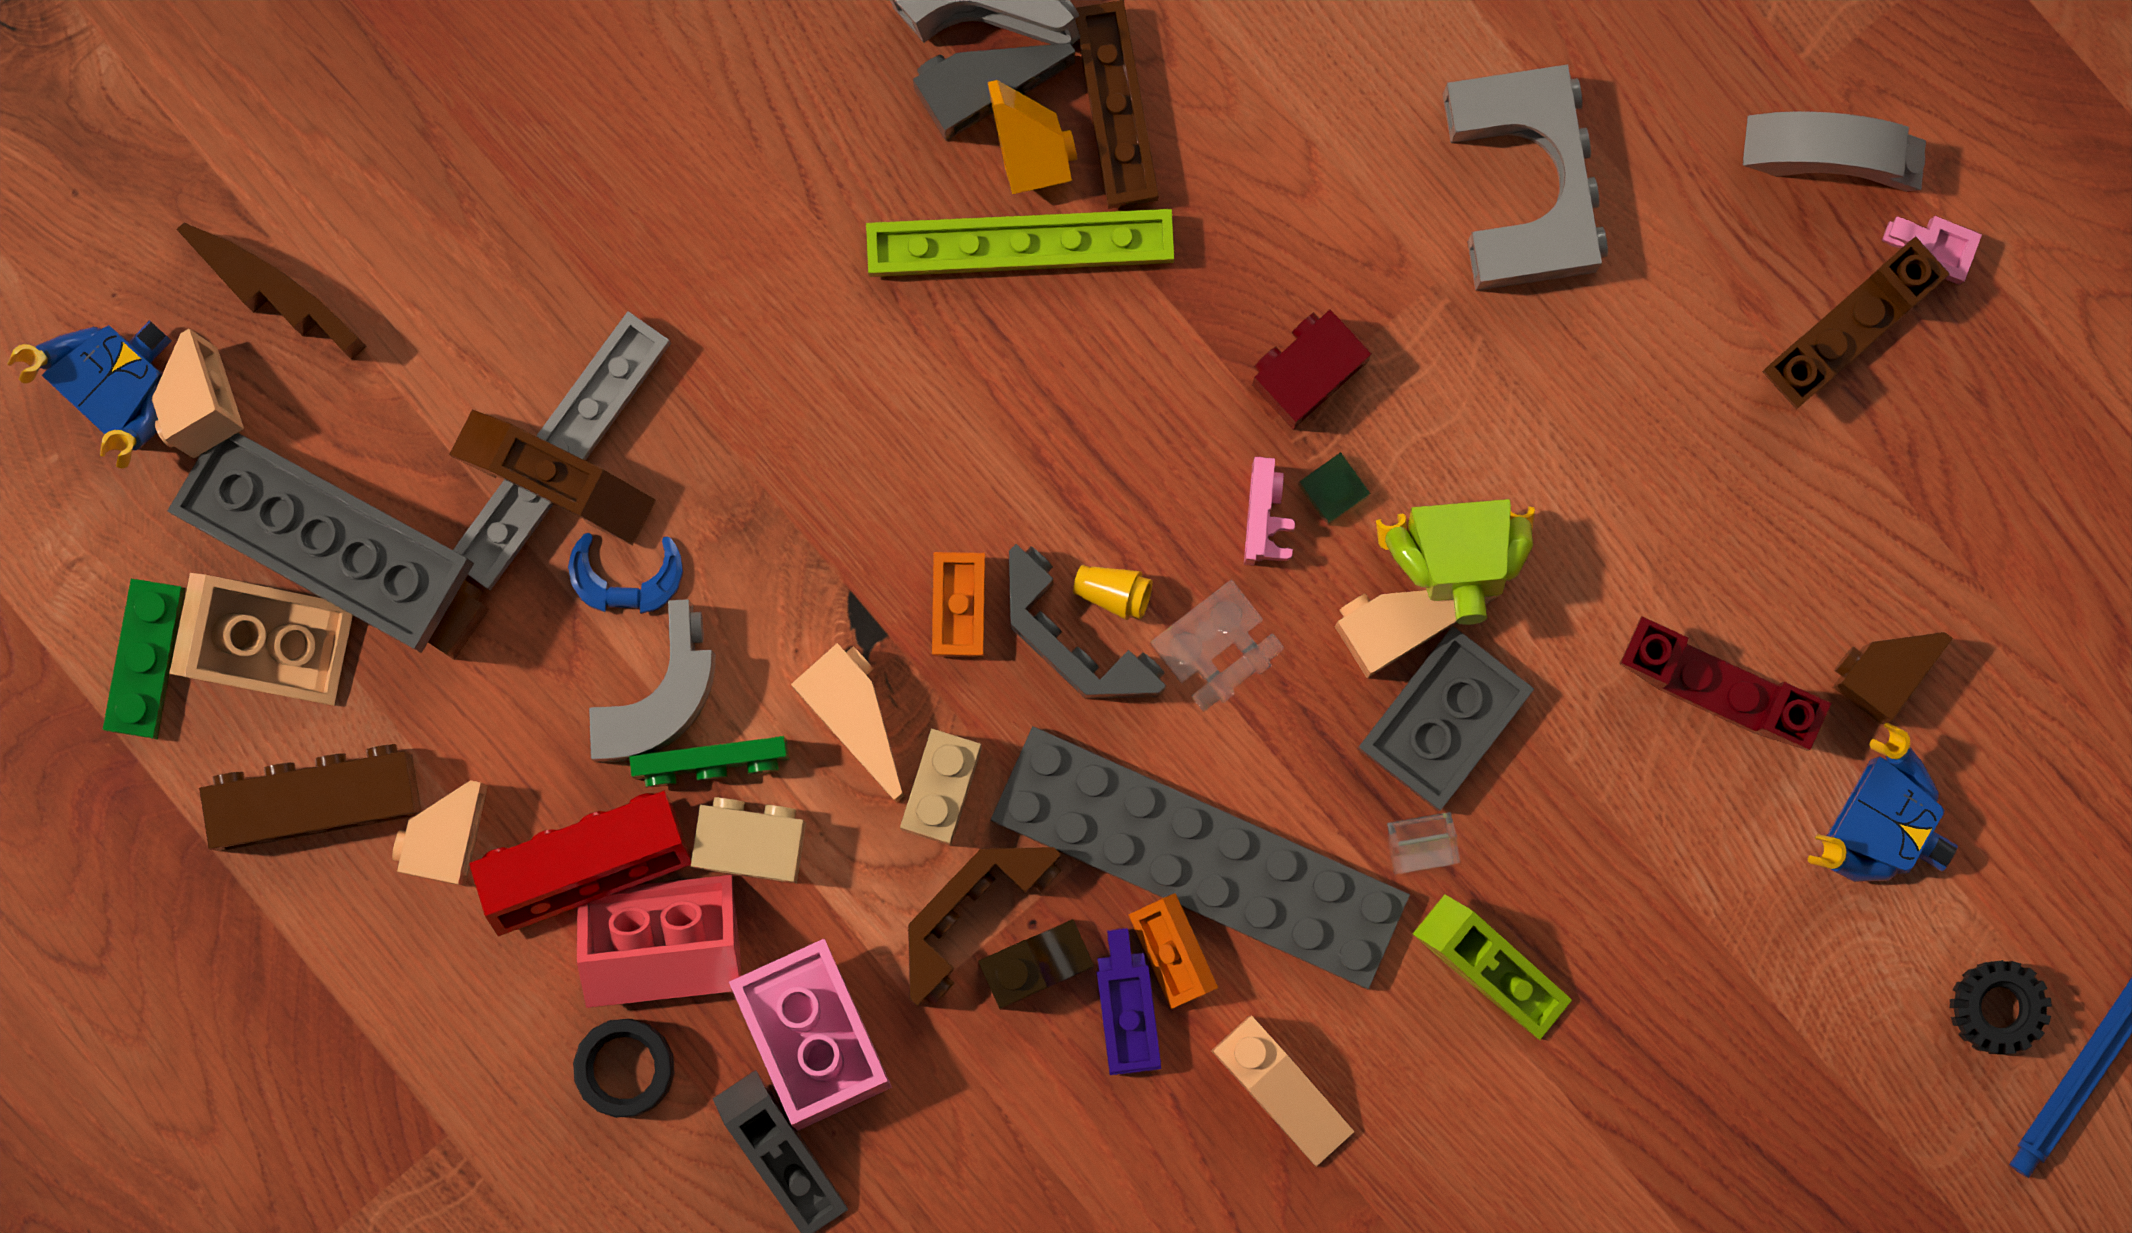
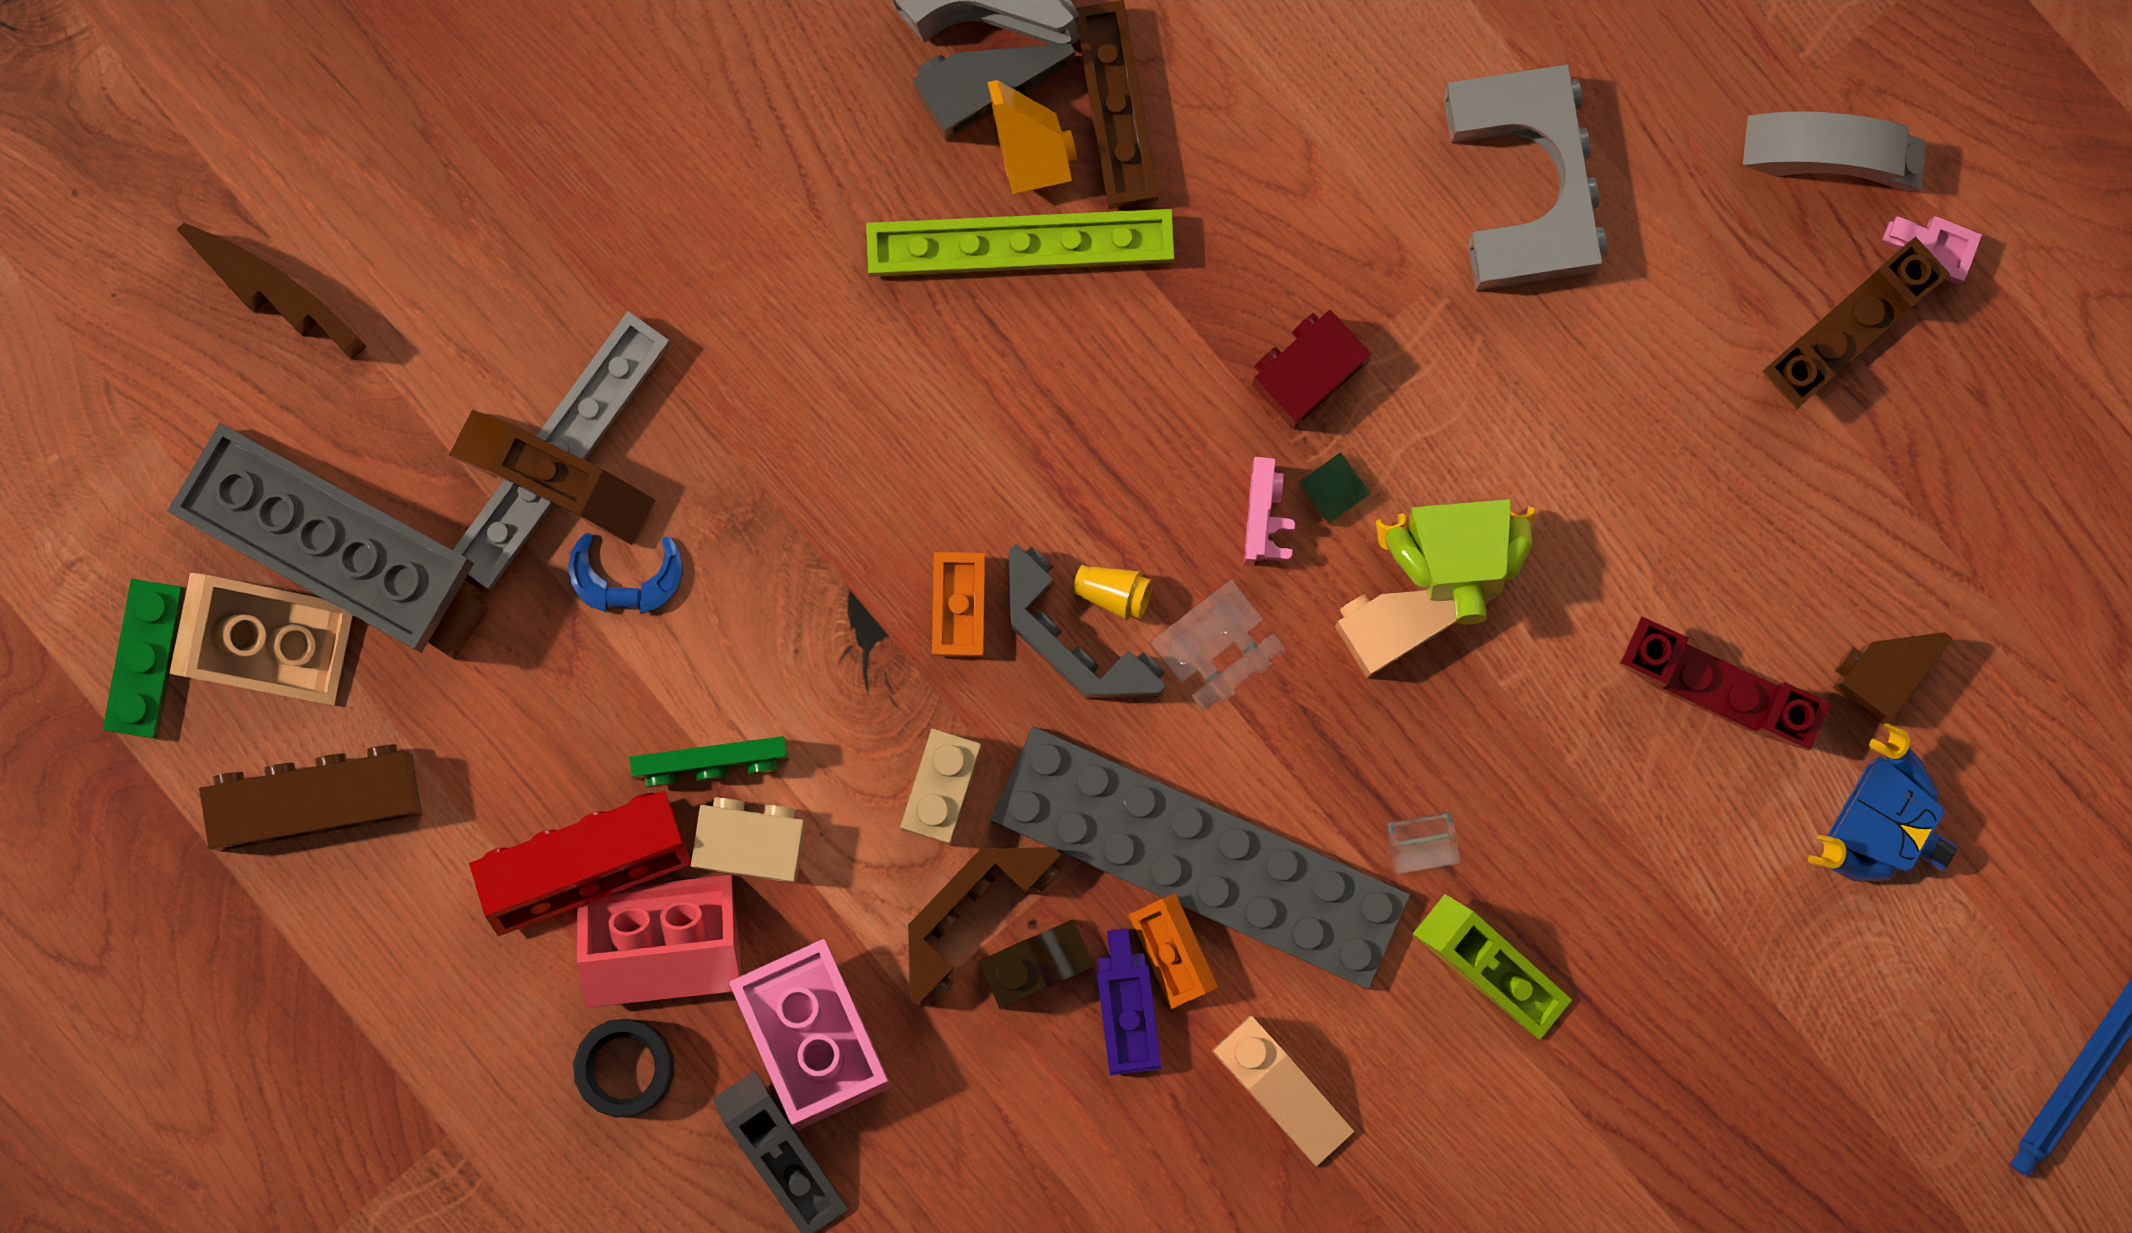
(104, 380): blue torso -> none
(195, 398): light nougat slope -> none
(442, 836): light nougat slope -> none
(671, 708): light grey arch -> none
(849, 706): light nougat slope -> none
(1445, 718): dark grey plate -> none
(2031, 1001): black tyre -> none

